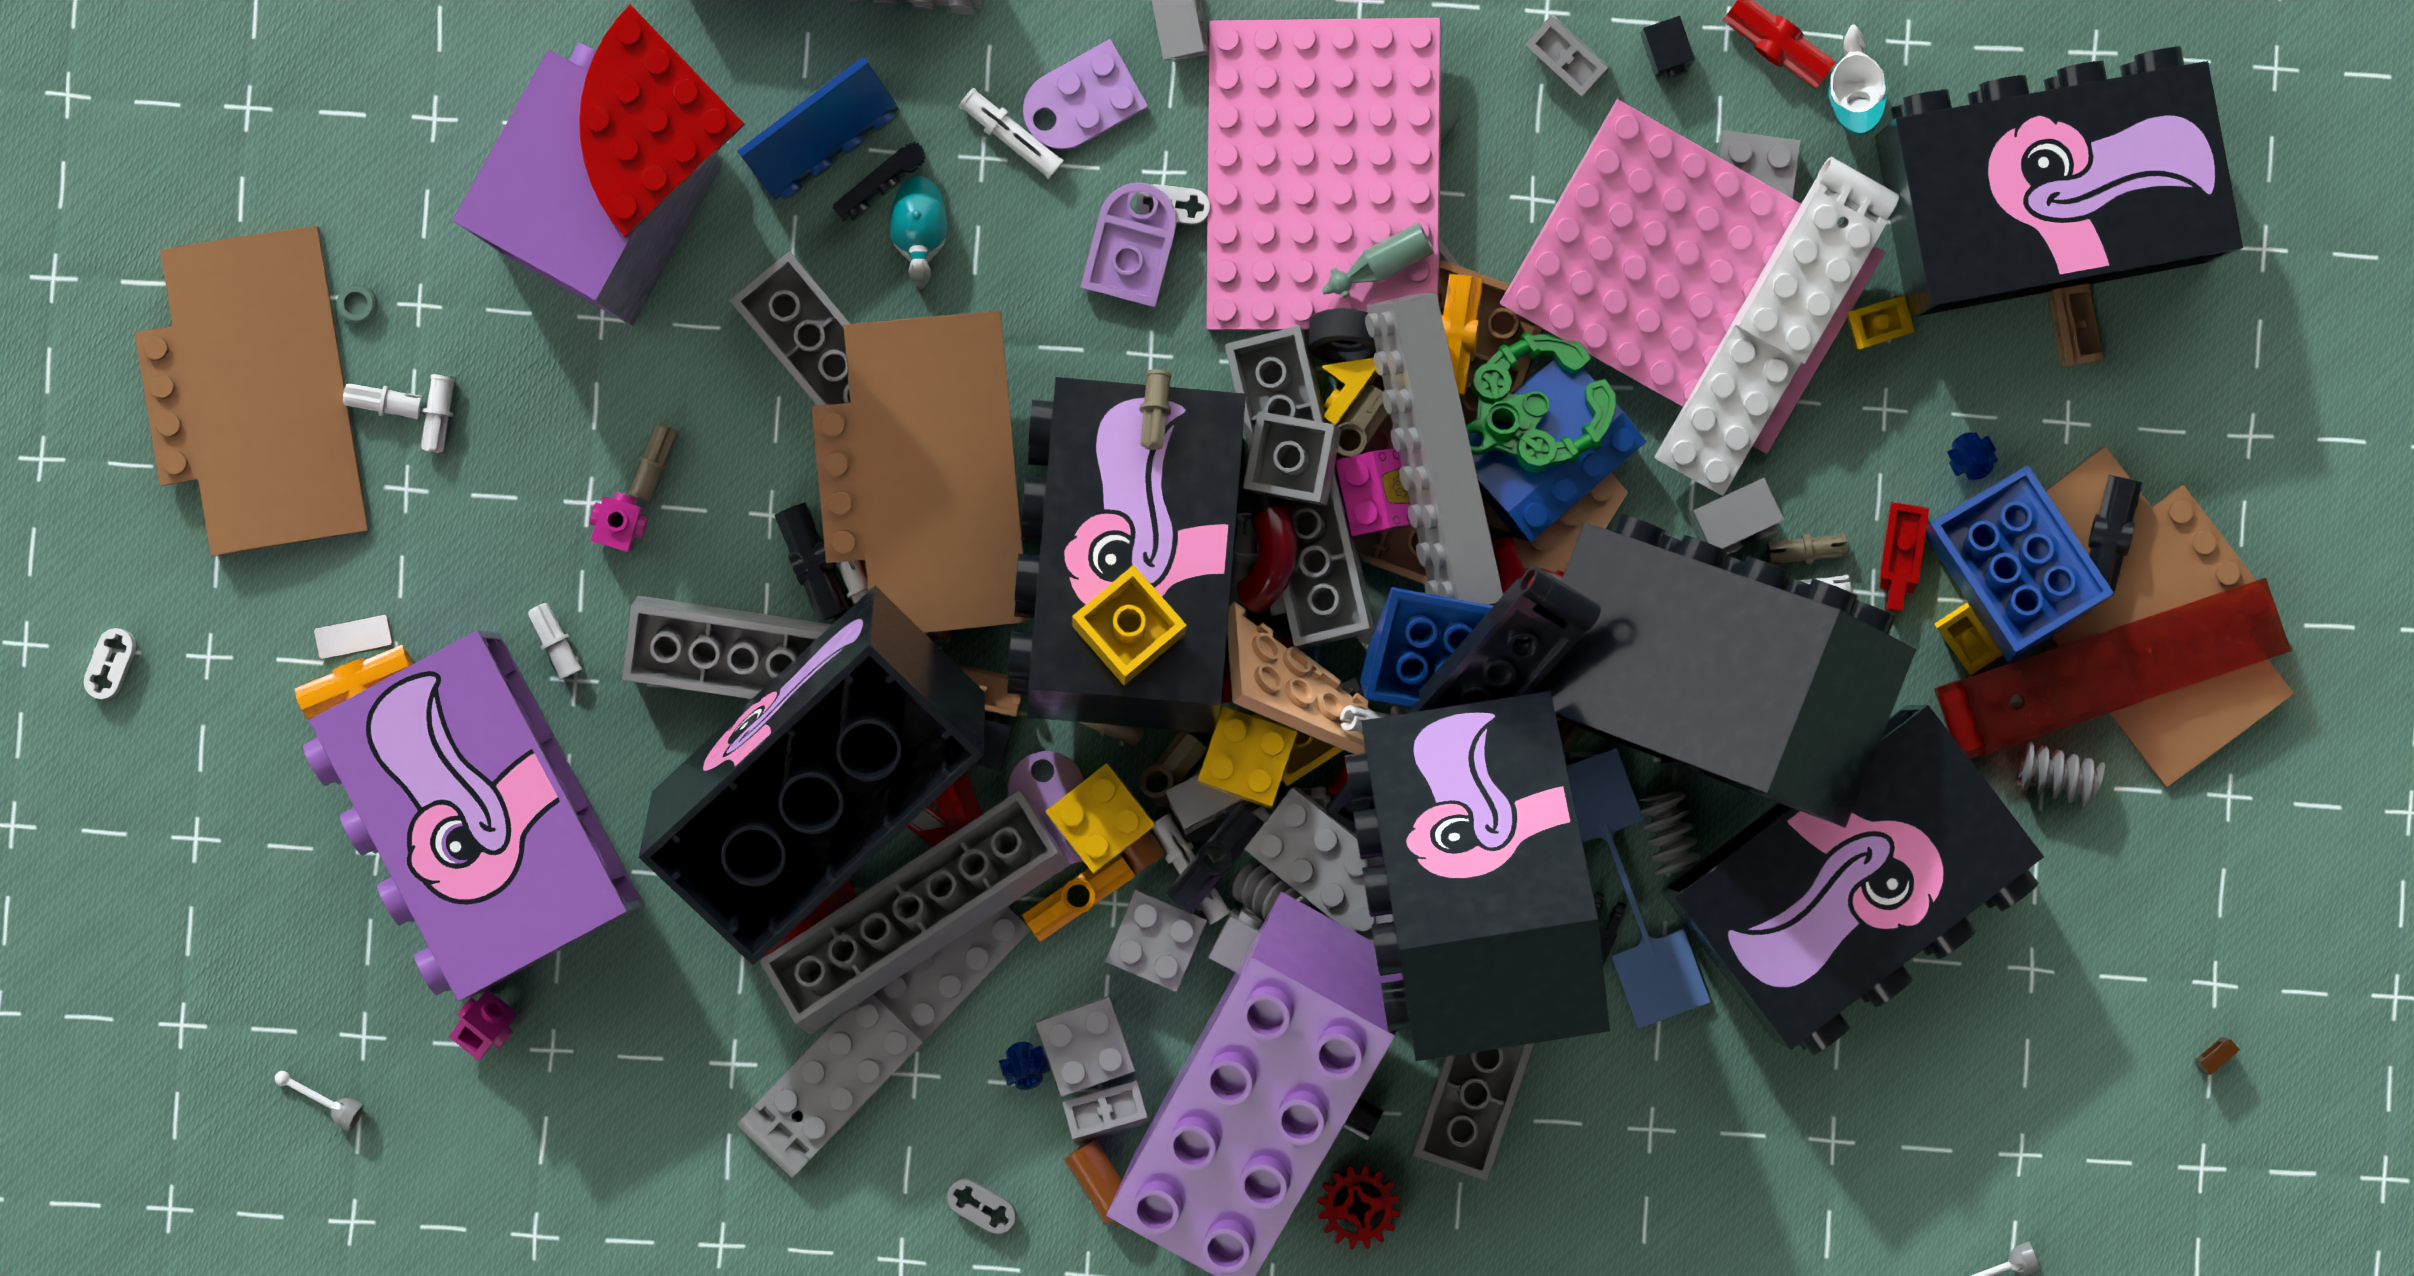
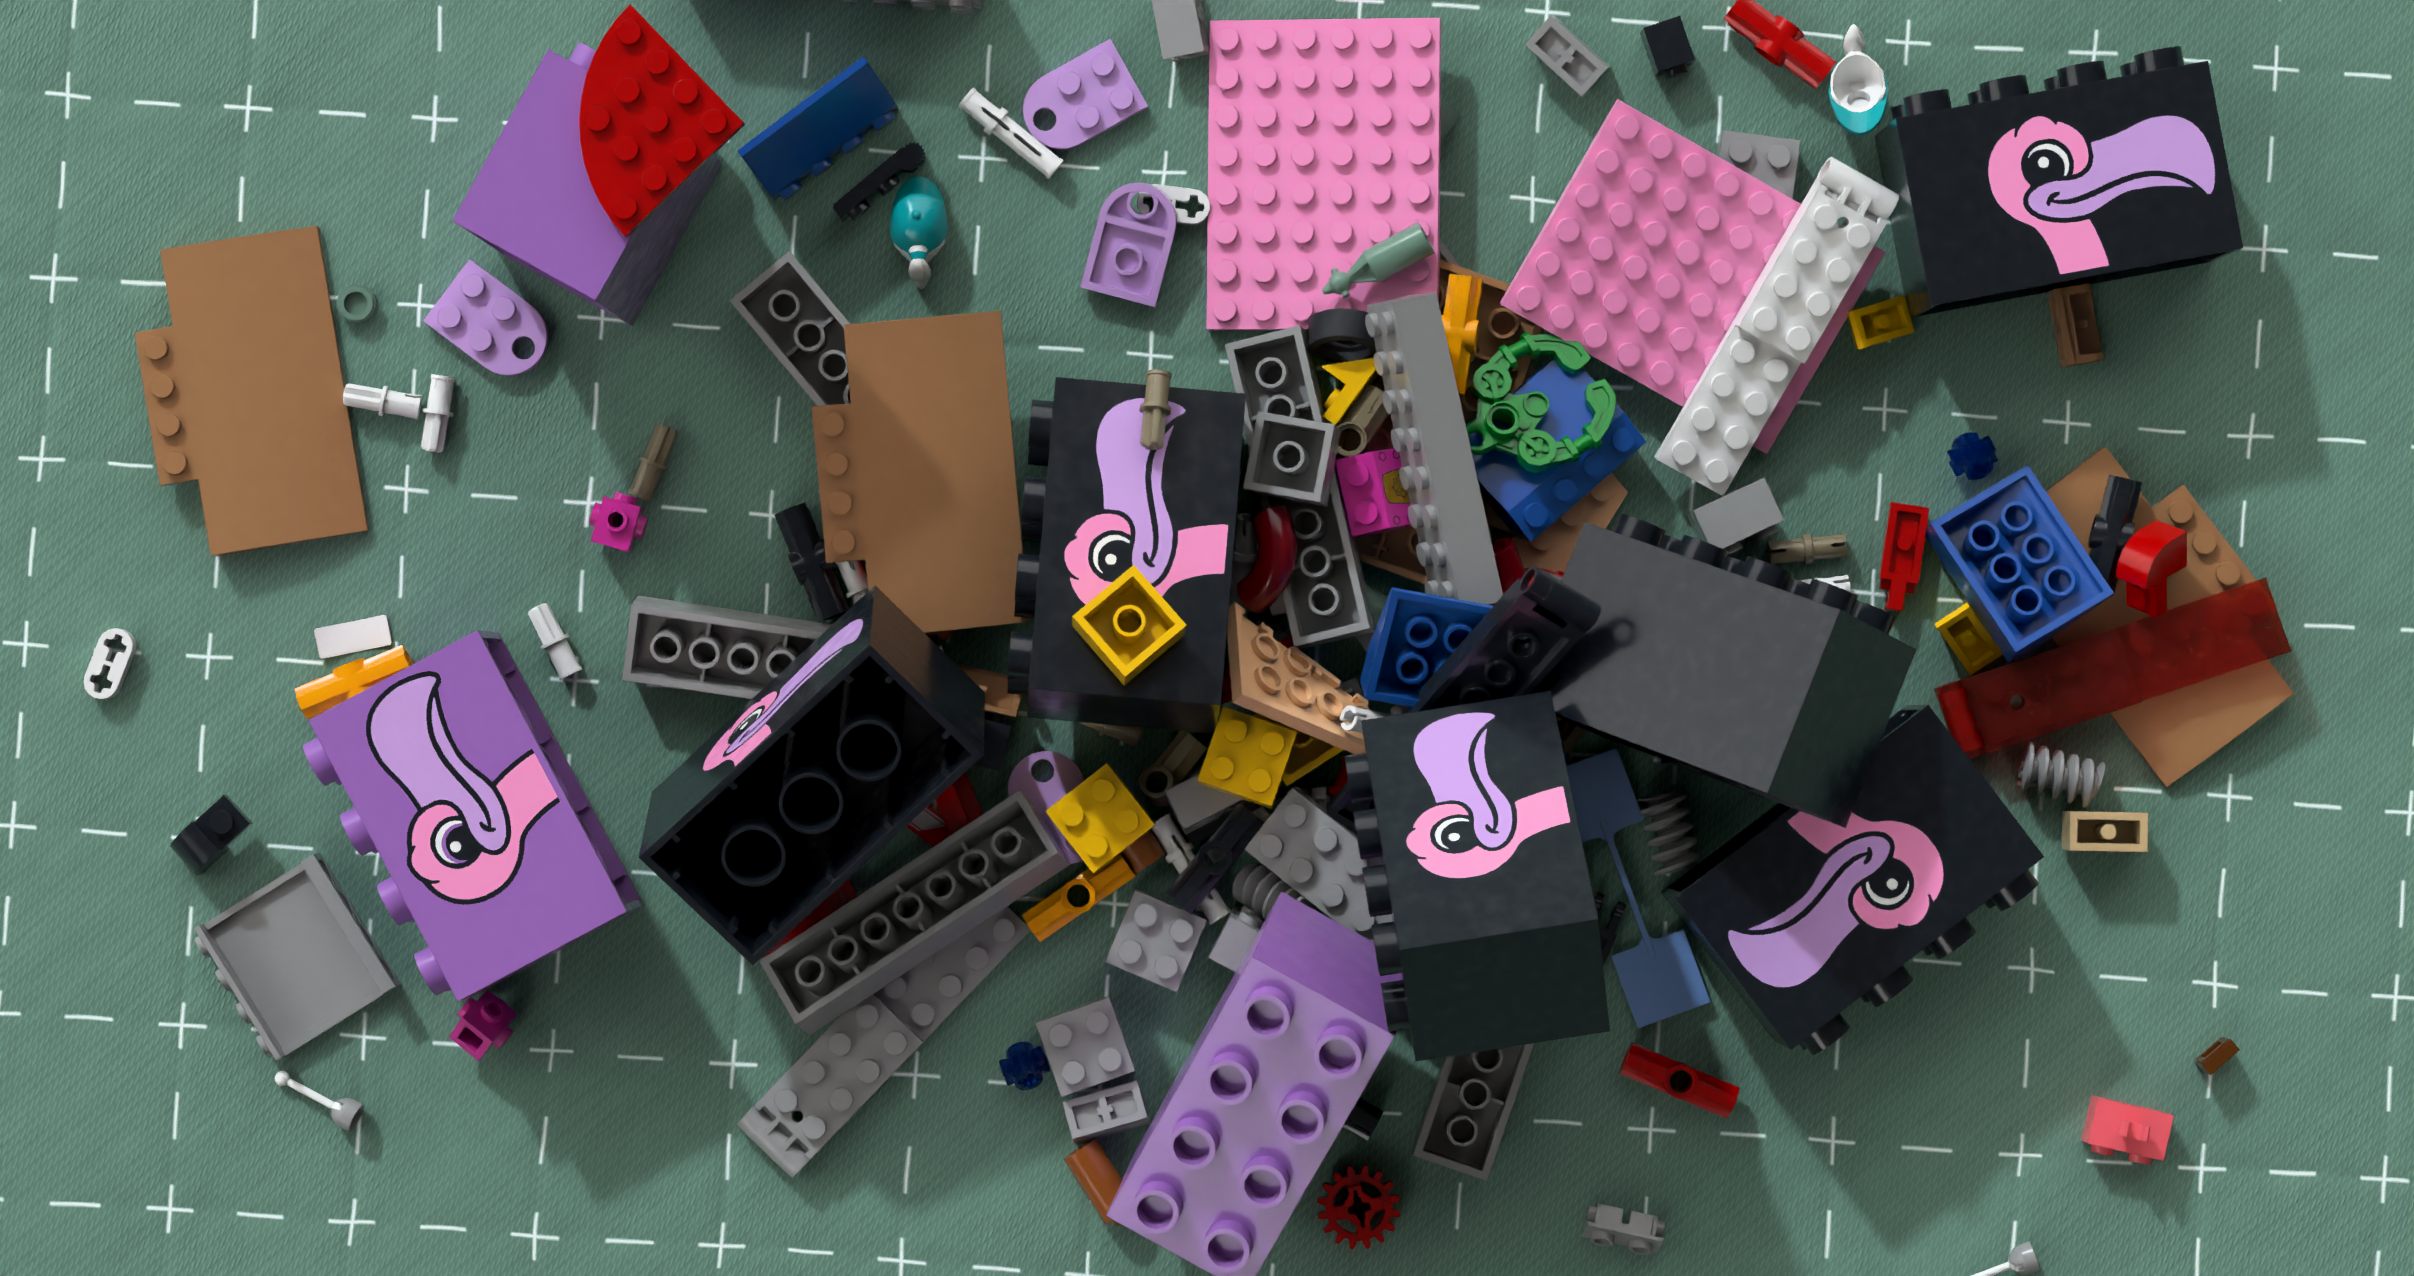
(210, 835): none -> black brick
(296, 957): none -> light grey panel
(488, 320): none -> lavender plate
(976, 1214): light grey beam -> none
(1637, 1235): none -> light grey hinge
(1702, 1091): none -> red piece
(2105, 831): none -> tan brick
(2126, 1128): none -> coral brick
(2148, 561): none -> red brick

